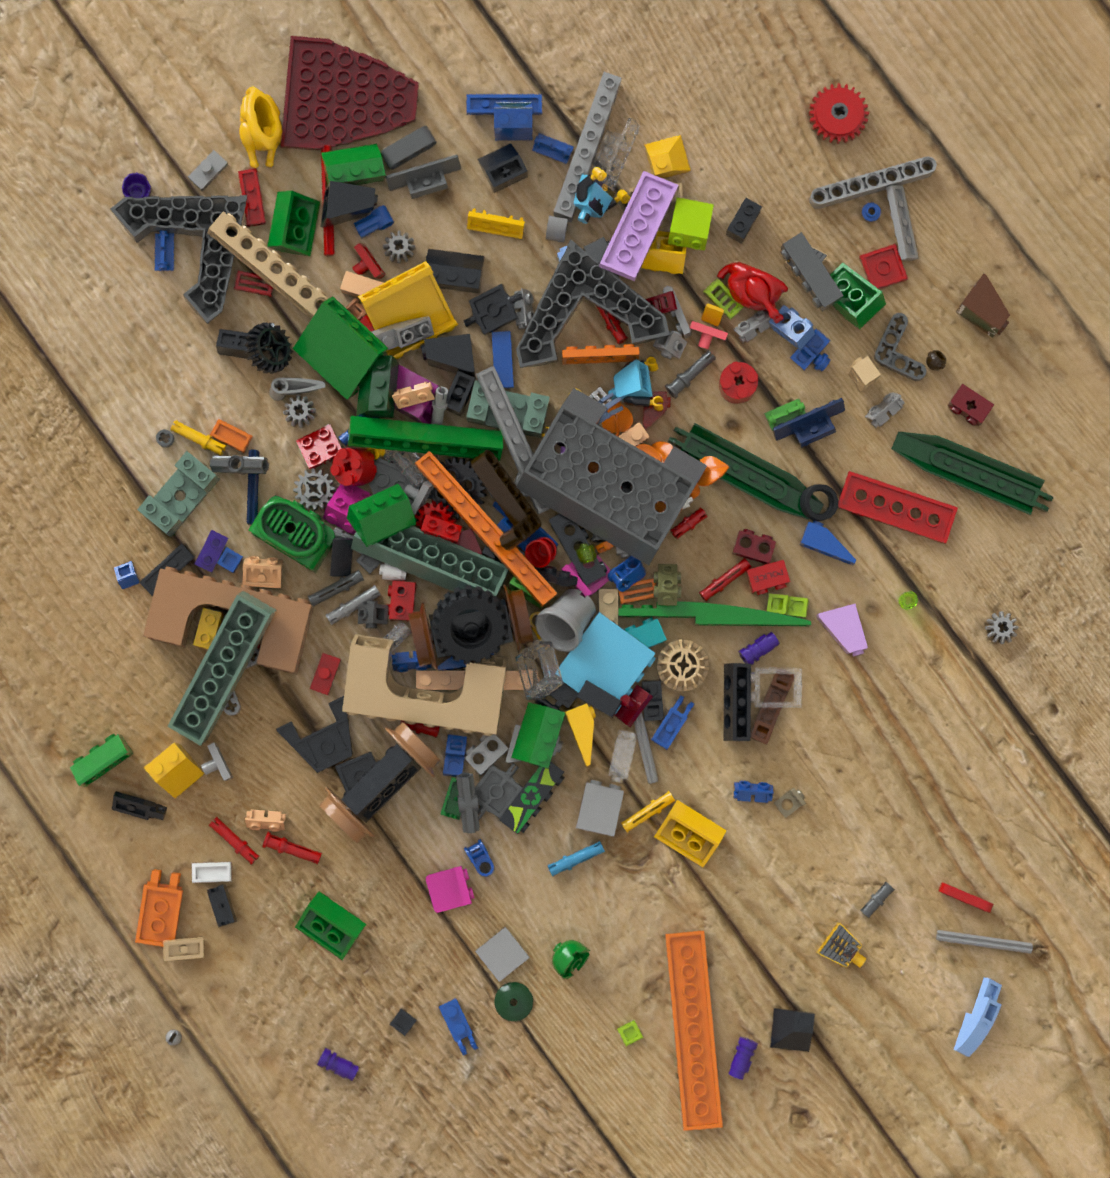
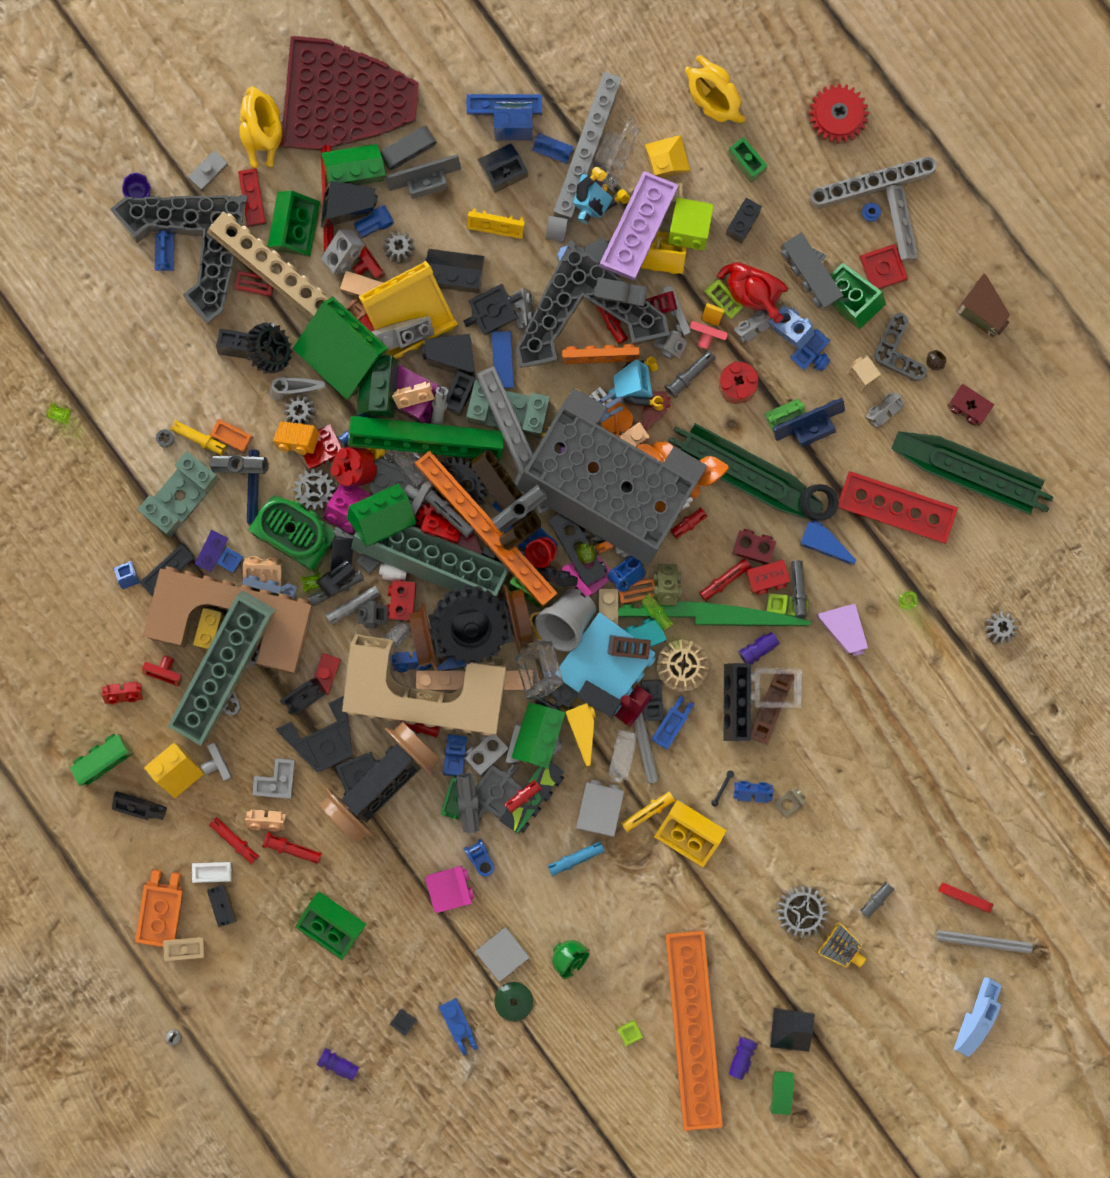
(58, 413): none -> clear neon green bush
(113, 694): none -> red hinge
(163, 671): none -> red tile
(272, 586): none -> sand blue hinge
(279, 786): none -> light grey plate
(296, 437): none -> light orange brick
(304, 696): none -> black hinge
(310, 582): none -> clear neon green bush
(332, 581): none -> black piece
(342, 251): none -> light grey brick
(450, 515): none -> dark grey pin
(522, 796): none -> red pin
(528, 500): none -> dark grey piece
(612, 647): none -> reddish brown slope
(620, 292): none -> dark grey piece
(657, 612): none -> clear neon green axle
(714, 92): none -> yellow piece
(729, 774): none -> black hinge
(747, 159): none -> green brick
(782, 1093): none -> green slope
(799, 596): none -> dark grey pin
(799, 920): none -> light grey gear

